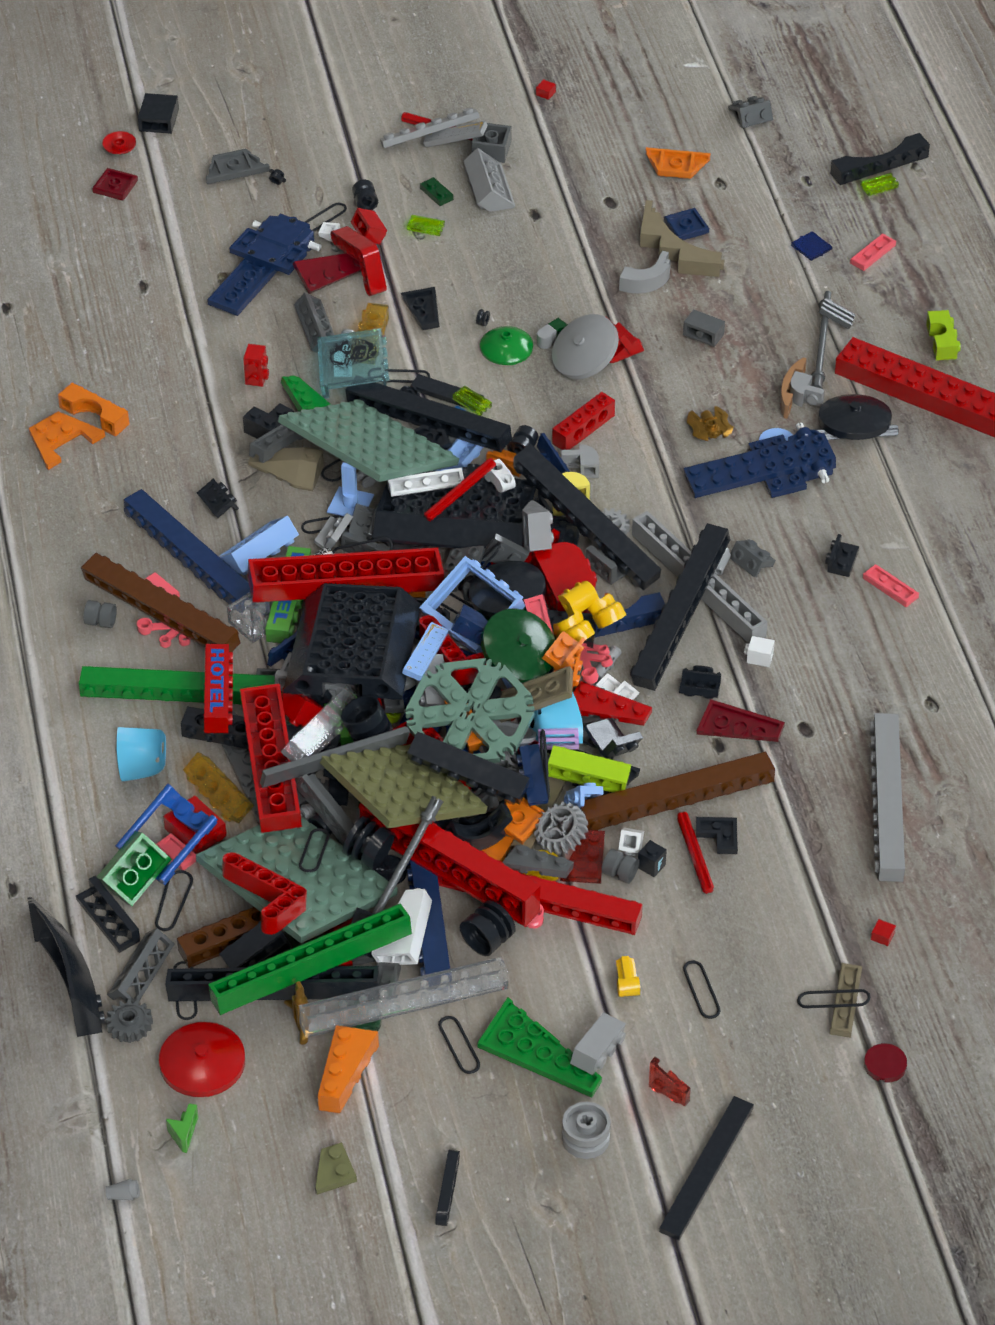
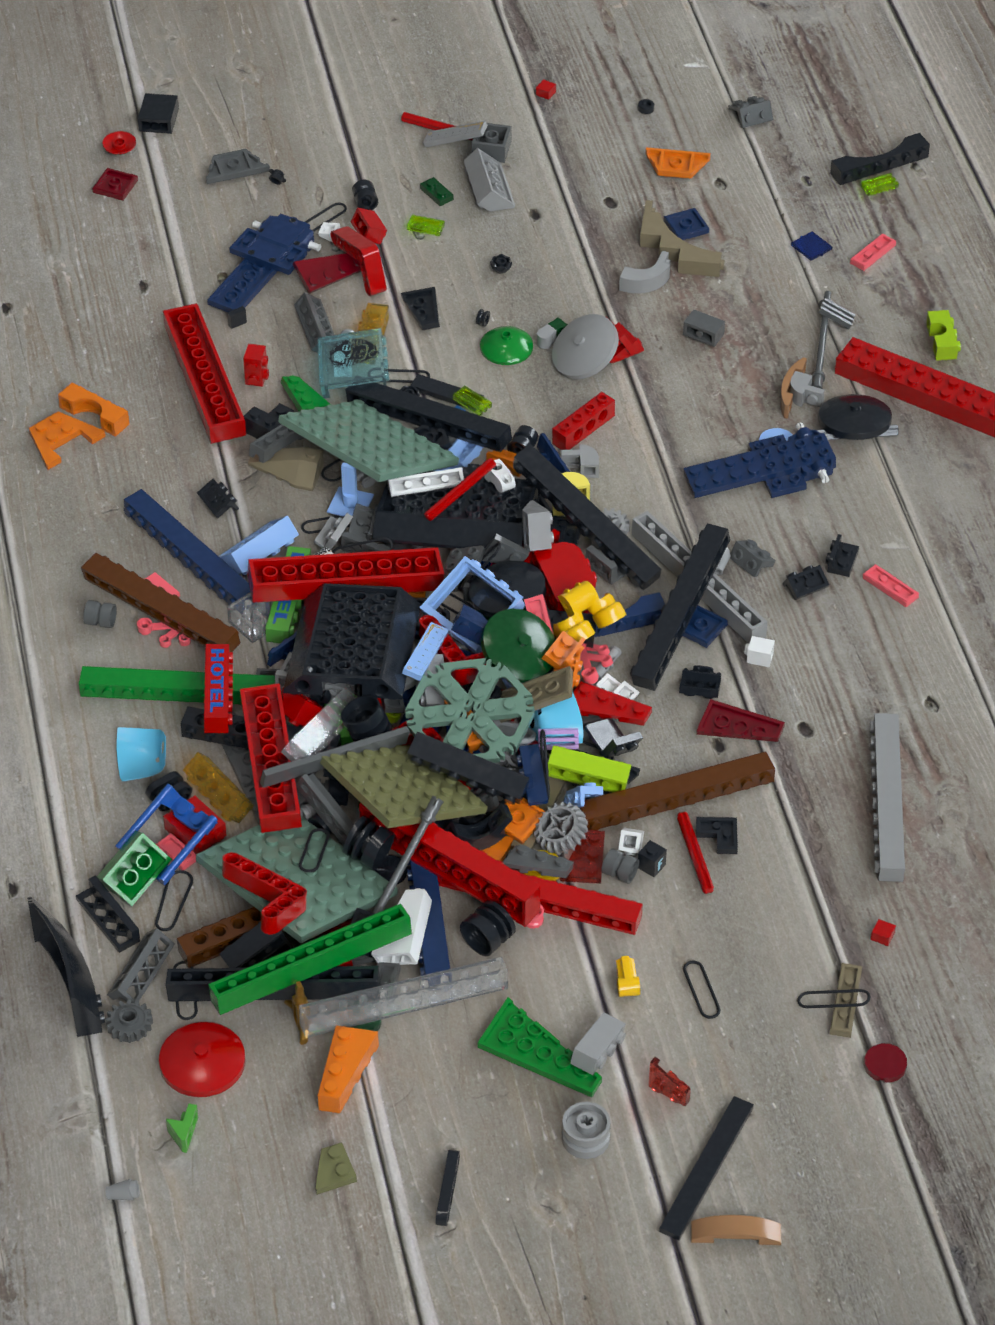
(175, 780): none -> black brick
(204, 373): none -> red brick
(237, 317): none -> black tile
(435, 125): light grey plate -> none
(467, 1041): black piece -> none
(501, 263): none -> black plate
(646, 106): none -> black tile
(704, 626): none -> dark blue plate
(709, 425): pearl gold piece -> none
(735, 1227): none -> medium nougat slope
(806, 582): none -> black bracket

